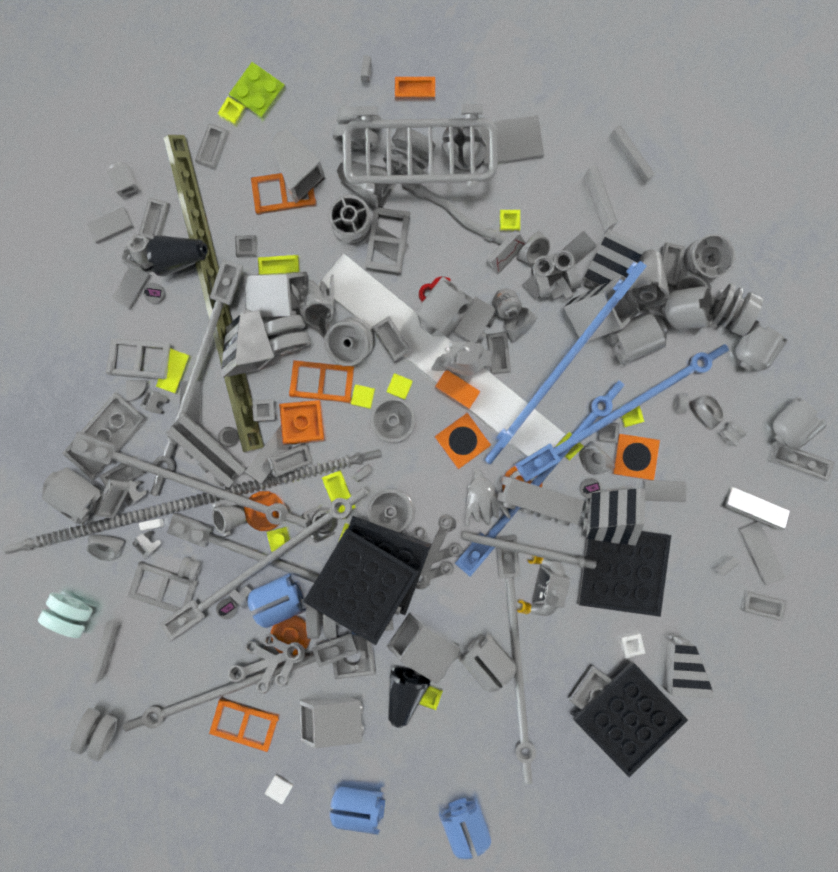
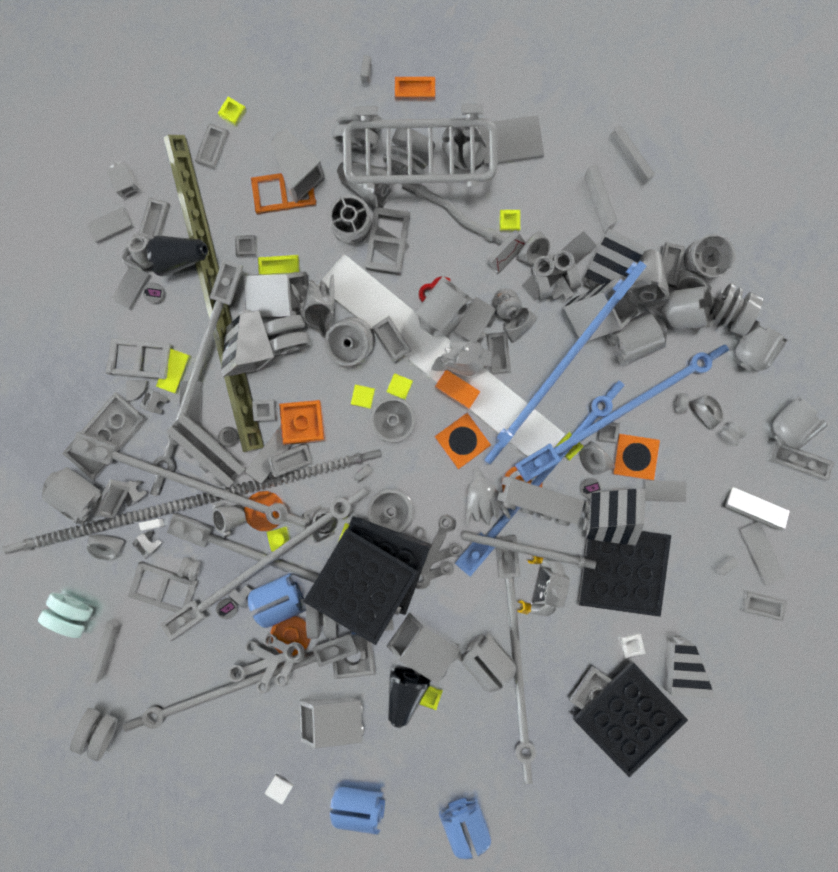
(122, 473): light grey tile -> none
(239, 739): orange window -> none
(257, 90): lime plate -> none
(323, 367): orange window -> none
(337, 488): neon yellow tile -> none
(633, 417): neon yellow tile -> none

